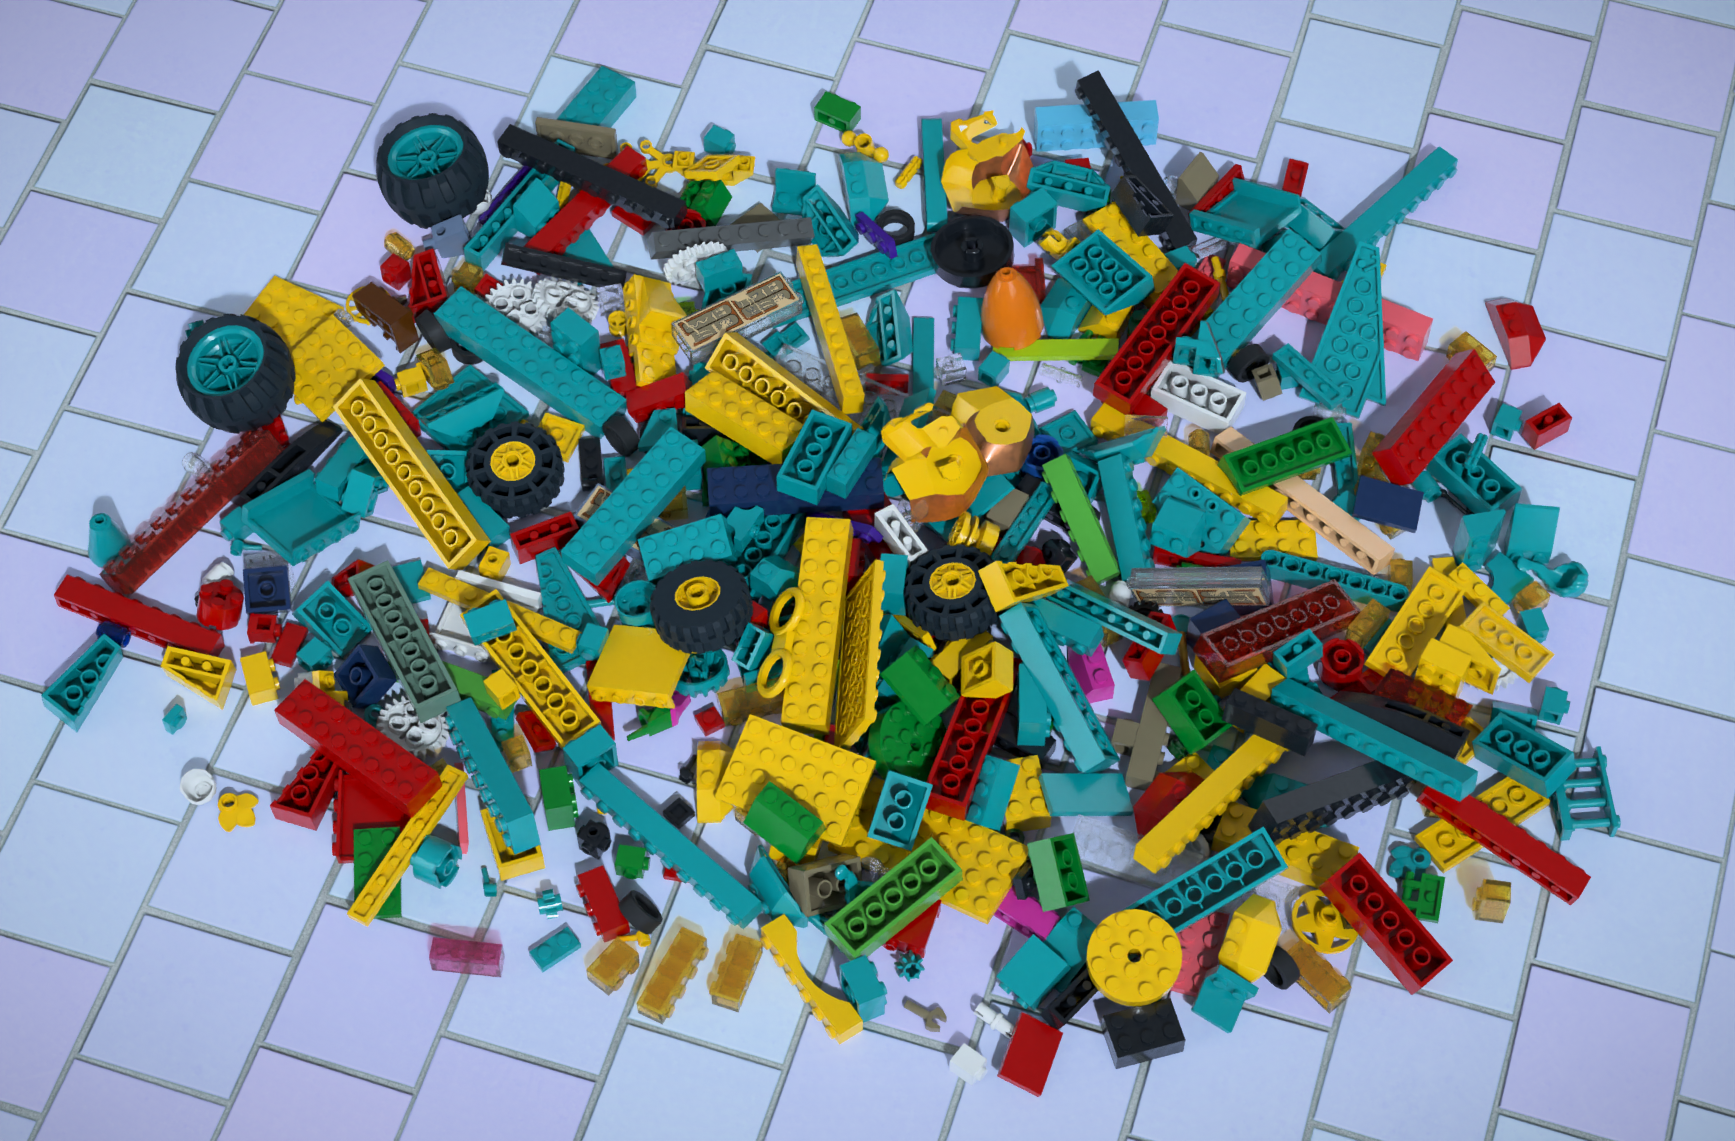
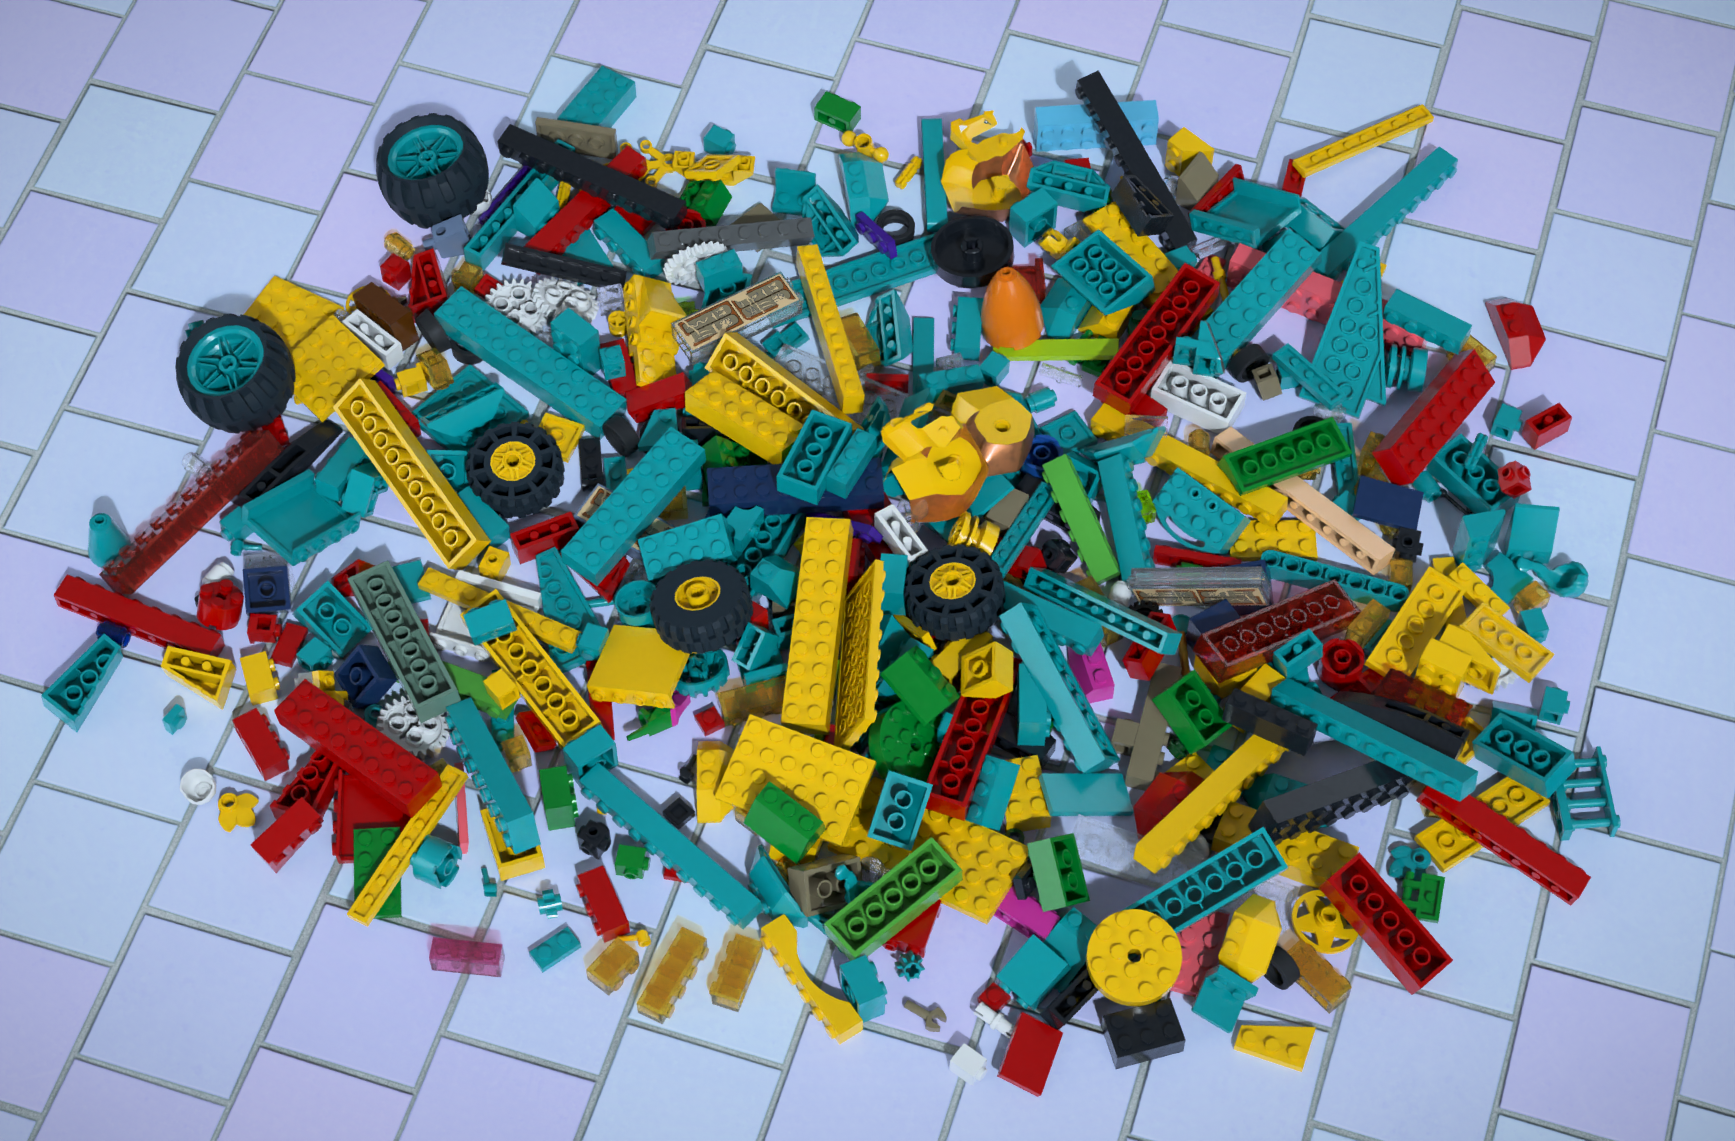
(261, 743): none -> red brick
(287, 834): none -> red wedge
(375, 338): none -> white brick
(627, 244): none -> teal brick
(640, 912): black tyre -> none
(782, 642): yellow bar -> none
(943, 727): none -> teal tile
(952, 380): none -> teal brick
(994, 998): none -> red plate
(1016, 583): yellow wedge -> none
(1178, 528): teal slope -> none
(1183, 149): none -> yellow slope
(1276, 1044): none -> yellow wing
(1362, 140): none -> yellow tile
(1406, 368): none -> teal wheel
(1408, 544): none -> black brick
(1427, 321): none -> teal brick
(1492, 901): clear yellow brick -> none
(1514, 479): none -> red brick

